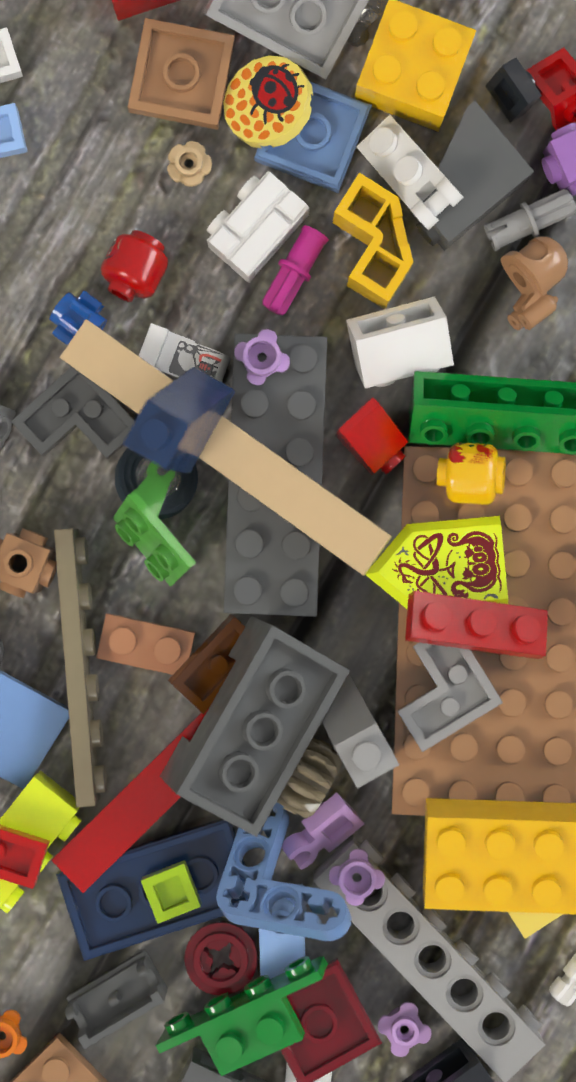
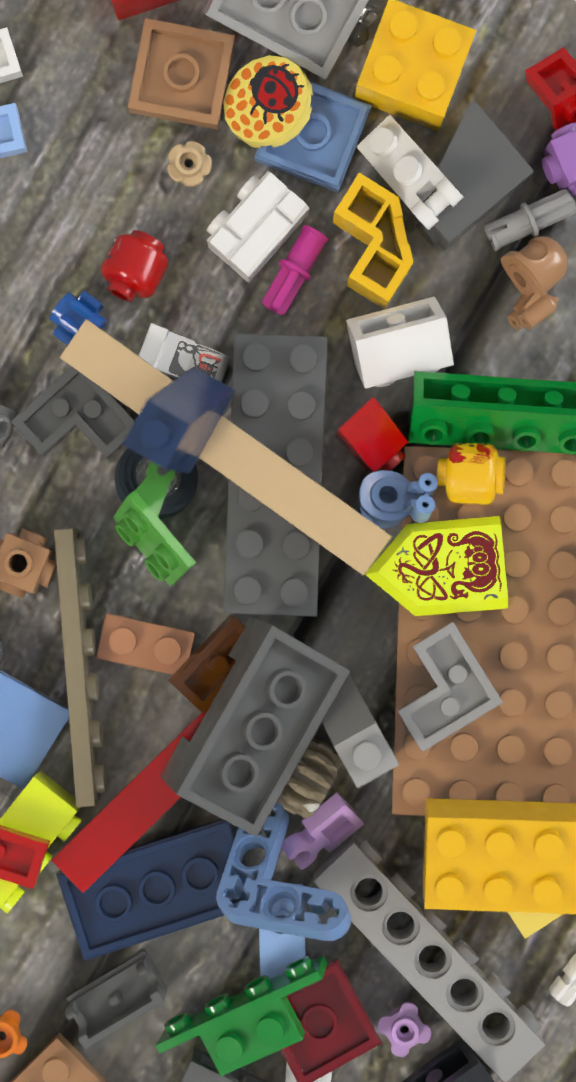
(171, 891): lime plate -> none
(225, 978): dark red gear -> none
(266, 344): lavender plate -> none
(356, 890): lavender plate -> none
(389, 498): none -> medium blue piece
(476, 625): red plate -> none
(513, 90): black plate -> none

